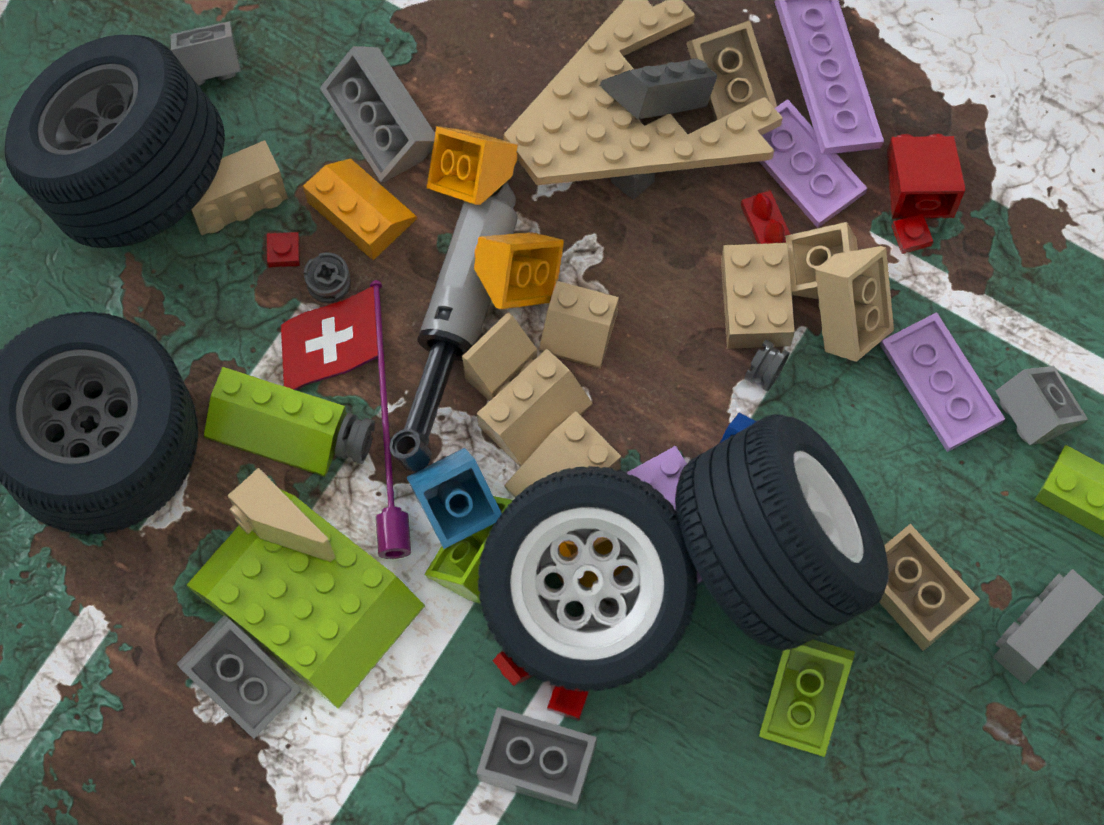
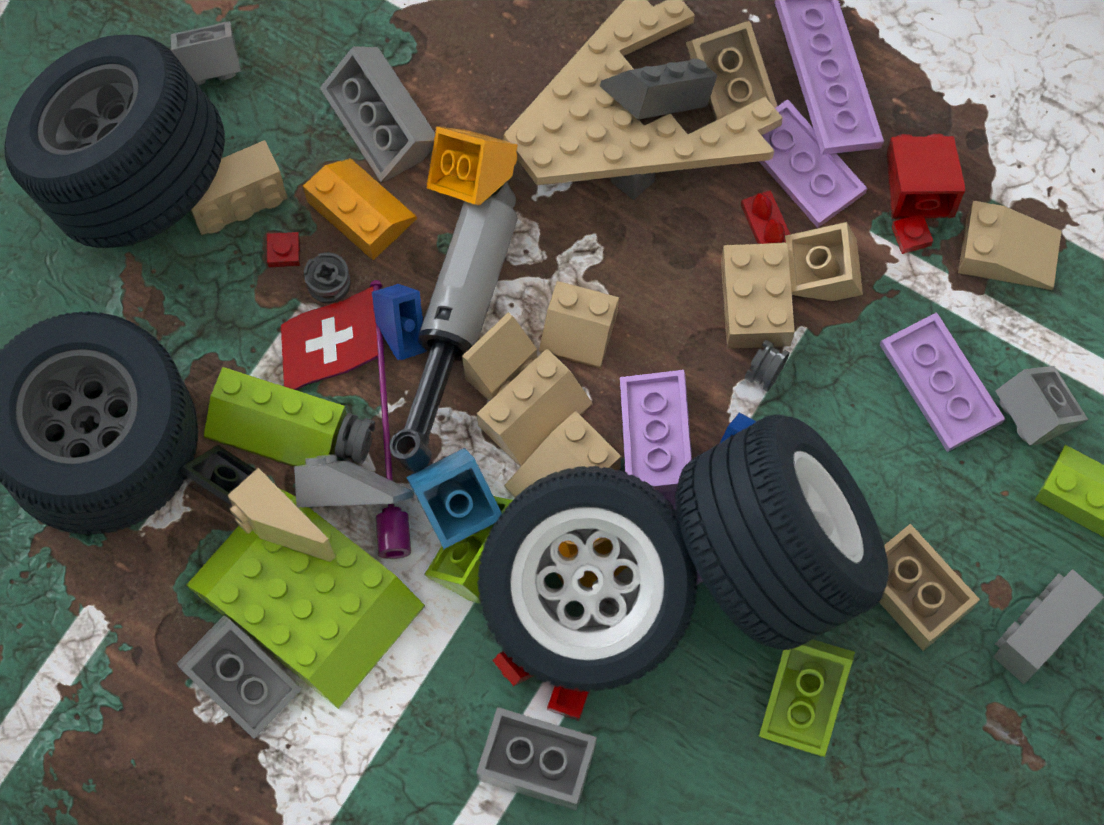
(216, 475): none -> black slope
(341, 483): none -> light grey slope
(399, 319): none -> blue slope
(518, 268): light orange slope -> none
(656, 427): none -> lavender plate
(854, 301): tan slope -> none
(1009, 246): none -> tan slope

